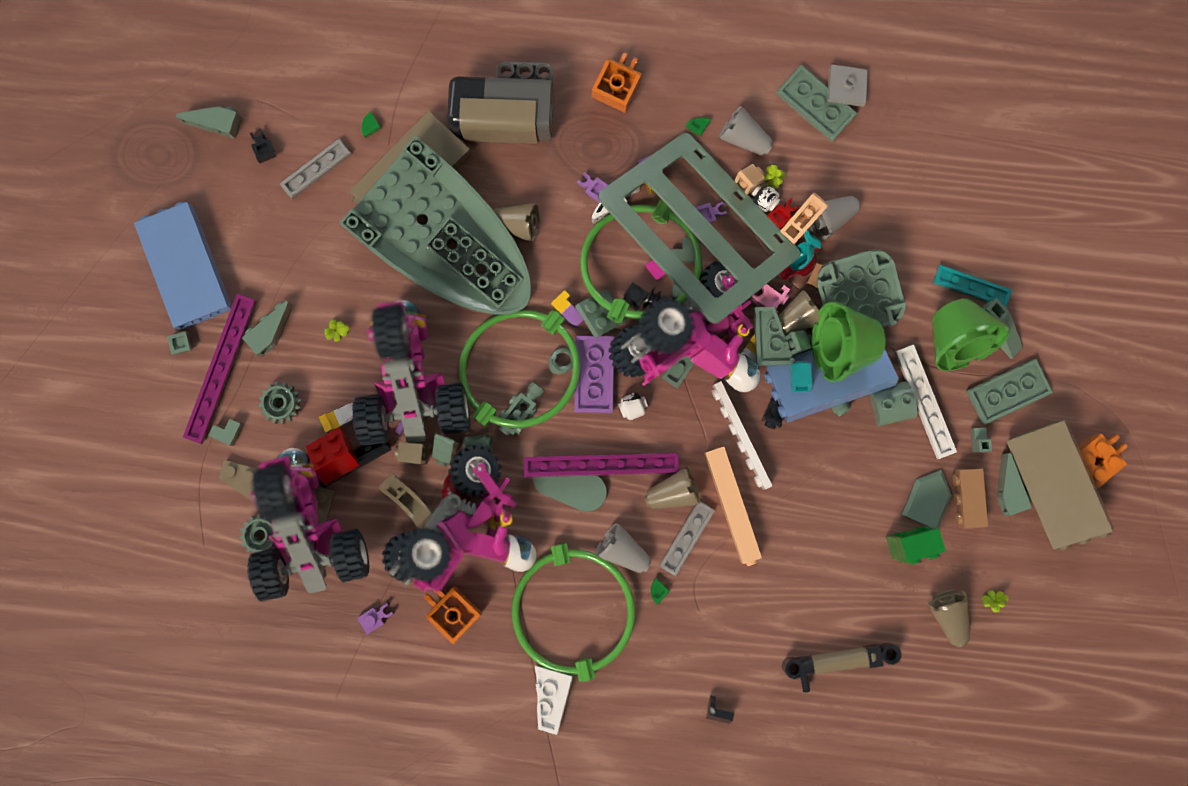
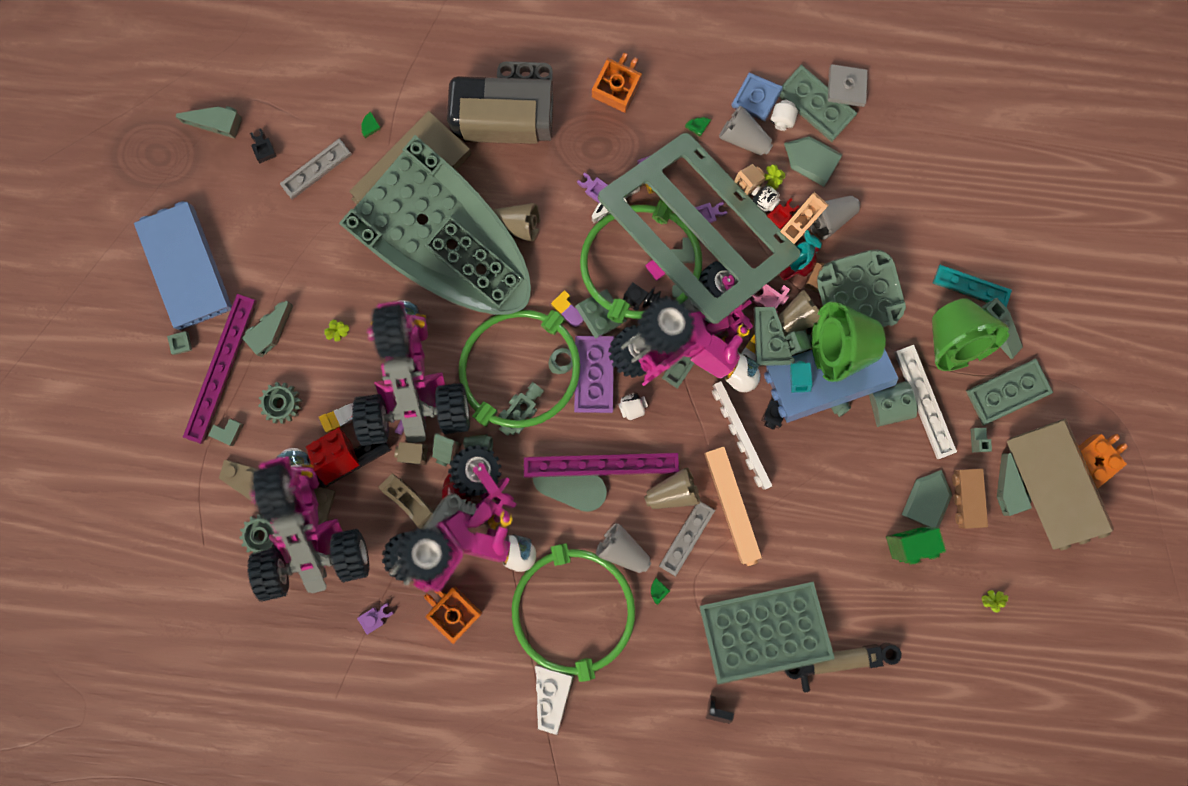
(757, 96): none -> medium blue tile
(766, 633): none -> sand green plate
(784, 115): none -> white head
(812, 159): none -> sand green tile
(952, 615): dark tan cone -> none

